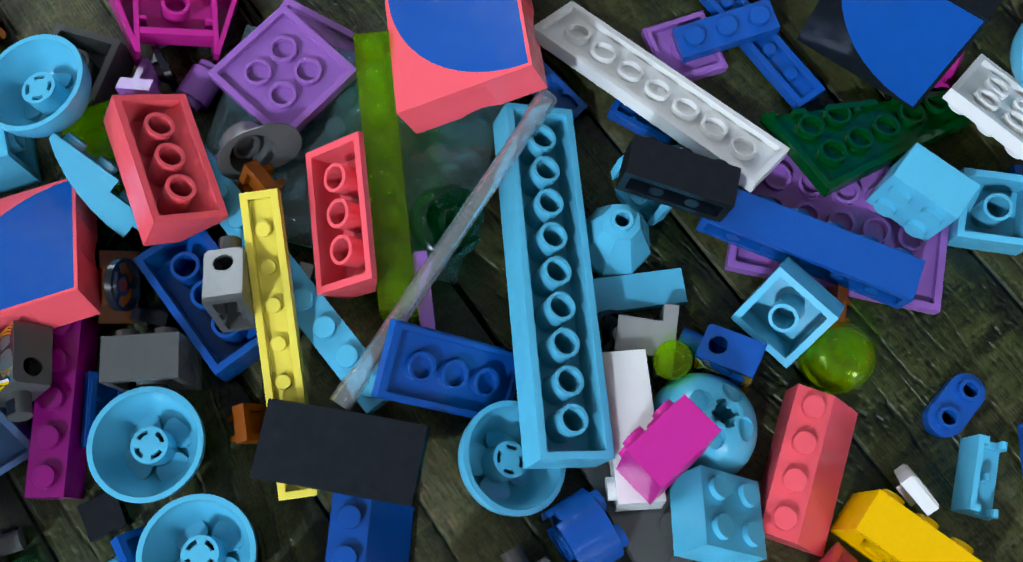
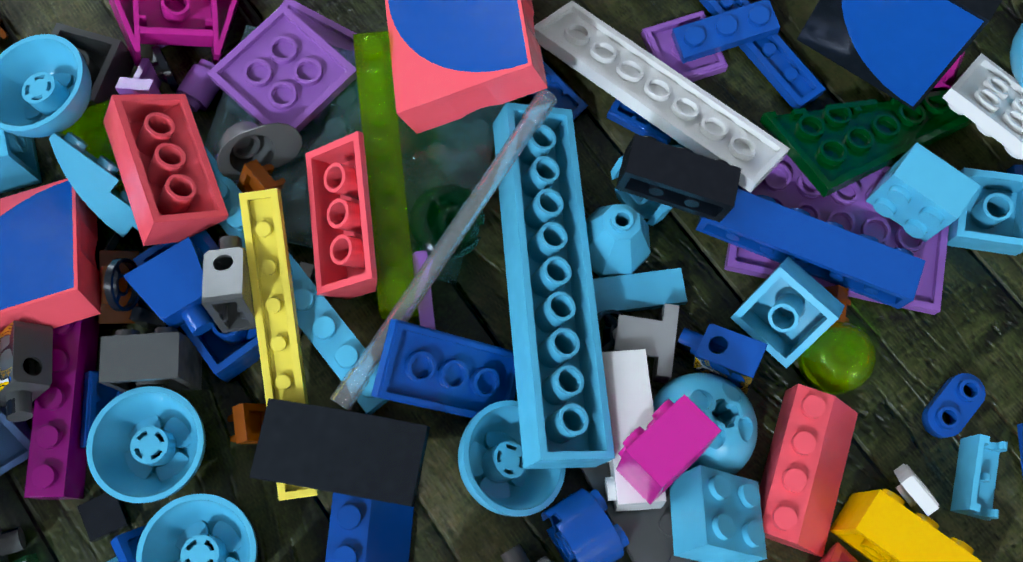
(174, 286): none -> blue torso
(672, 360): clear neon green tile -> none

